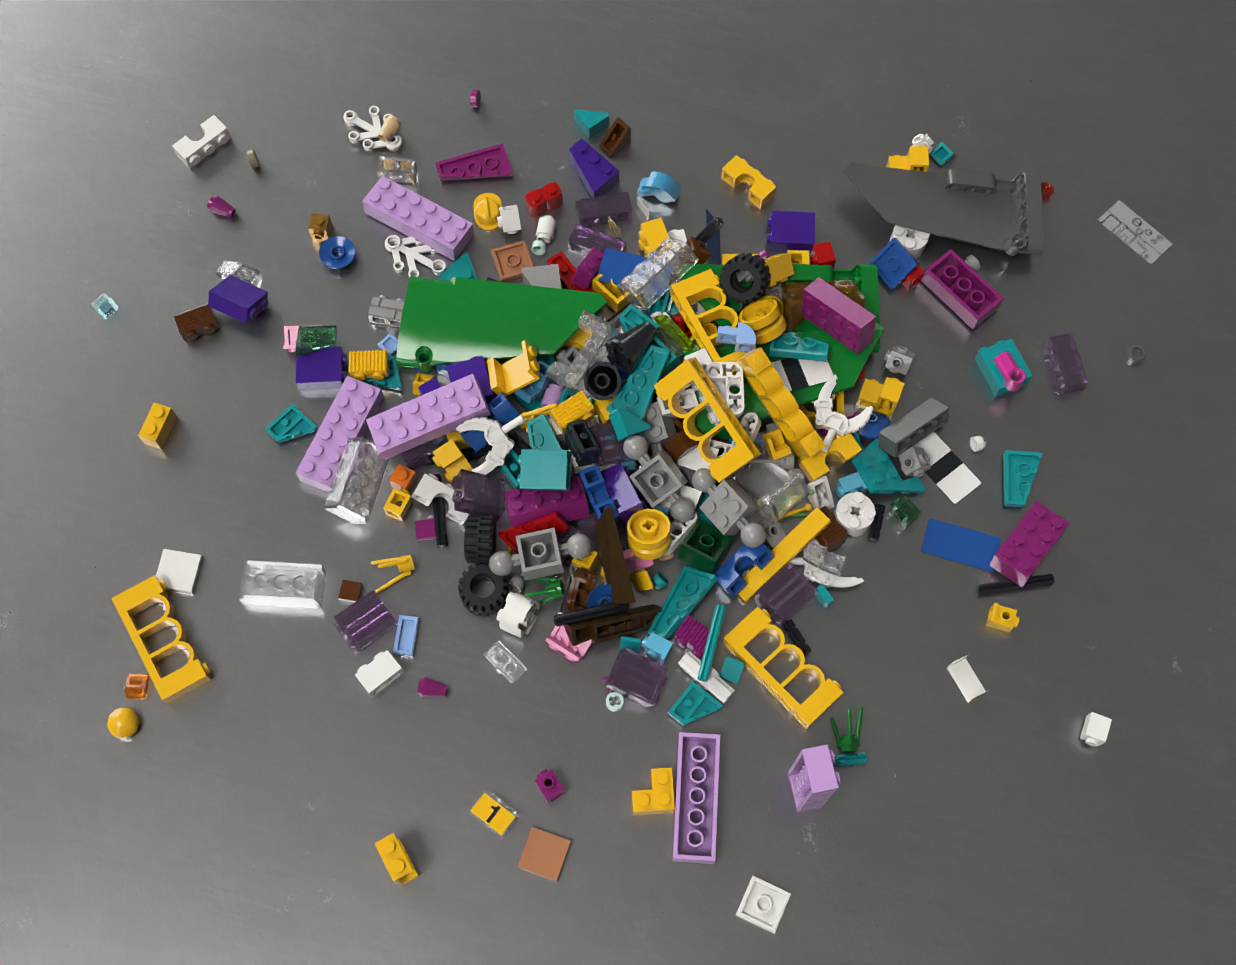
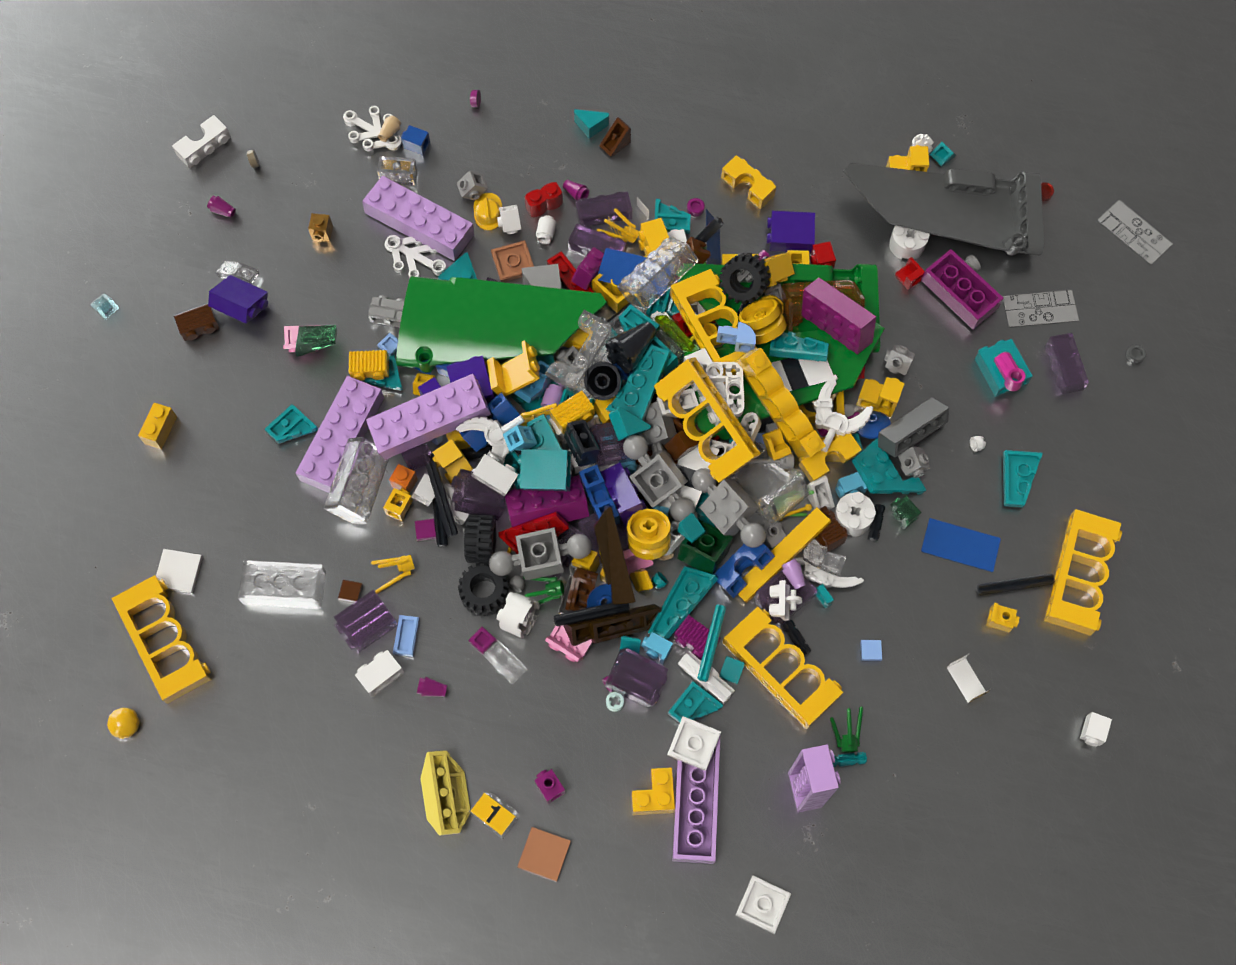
(136, 686): clear orange slope -> none
(321, 369): dark purple brick -> none
(334, 246): blue dish -> none
(396, 860): yellow panel -> none
(415, 140): none -> blue brick
(441, 498): none -> black axle
(444, 793): none -> light yellow wedge
(472, 185): none -> light grey brick
(477, 164): magenta wing -> none
(482, 640): none -> magenta tile
(495, 474): none -> white brick
(519, 438): none -> medium azure brick
(538, 251): light aqua hinge -> none
(576, 190): none -> magenta cone
(593, 169): dark purple wedge -> none
(628, 233): none -> yellow plant
(661, 186): dark azure brick -> none
(672, 217): none -> teal wing
(691, 528): none -> teal slope
(694, 743): none -> white tile
(695, 207): none -> magenta tile
(786, 600): none -> white hips
(794, 574): none -> lavender cone
(871, 650): none -> light blue tile
(894, 263): blue plate -> none
(947, 469): white sticker -> none
(1029, 544): magenta brick -> none
(1040, 308): none -> light grey sticker
(1071, 615): none -> yellow fence

